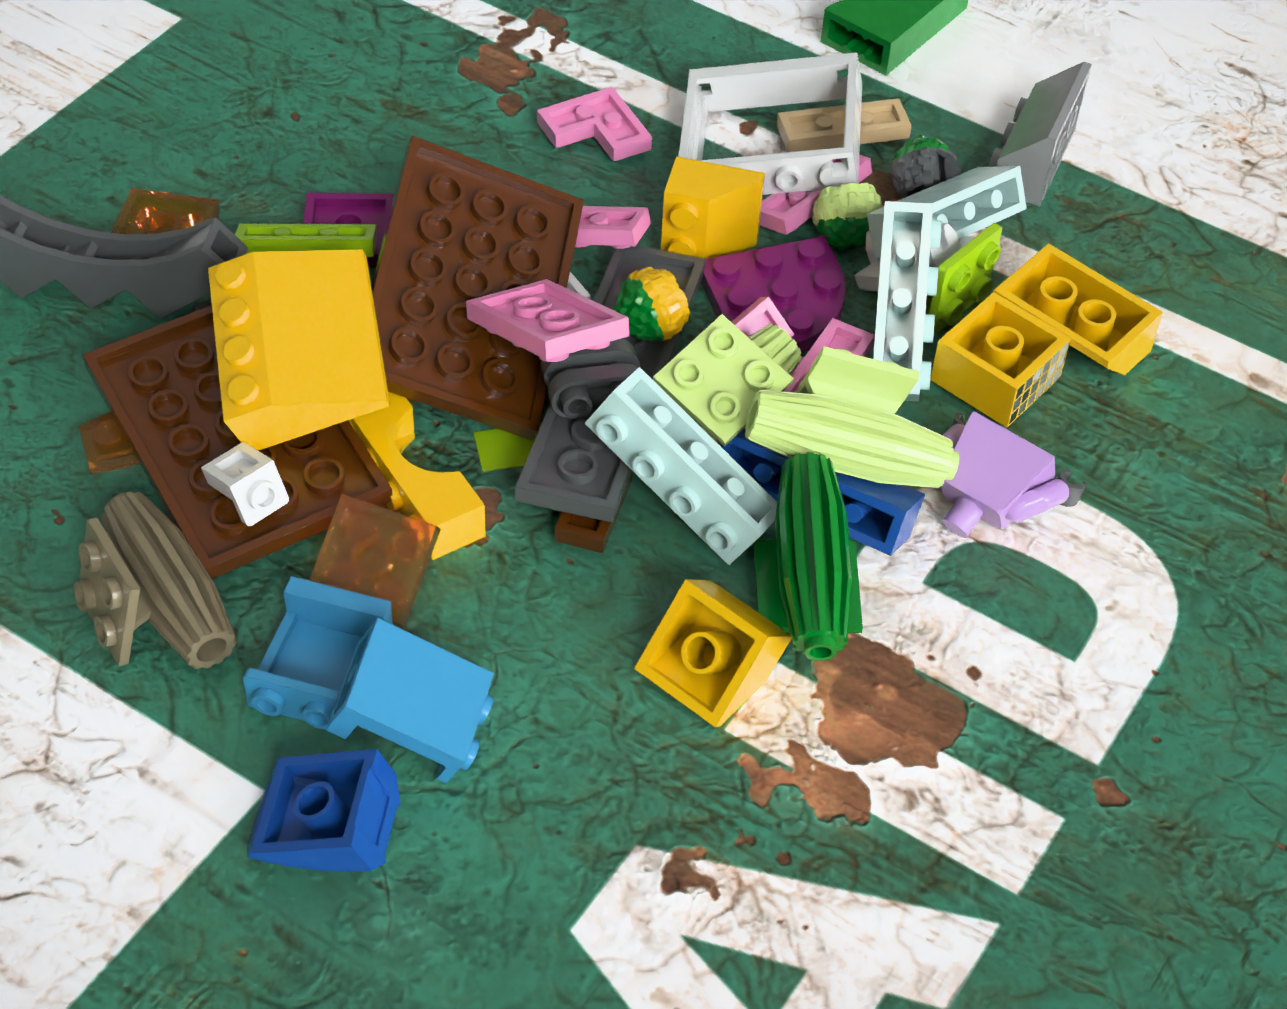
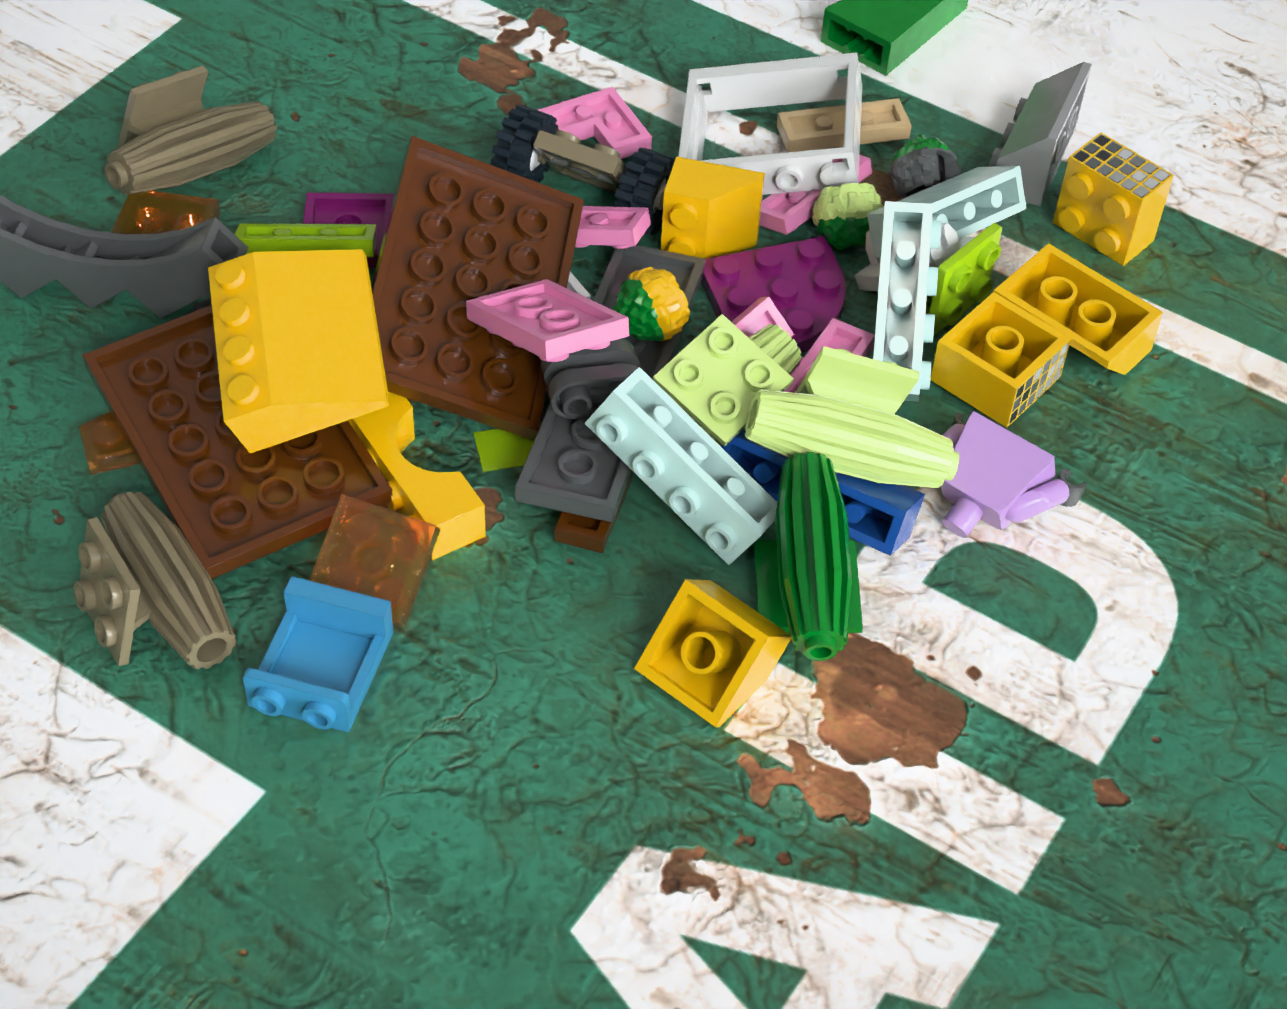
(175, 141): none -> dark tan plate
(248, 481): white bracket -> none
(327, 812): blue slope -> none
(414, 697): dark azure panel -> none
(534, 143): none -> plate
(1112, 198): none -> yellow brick

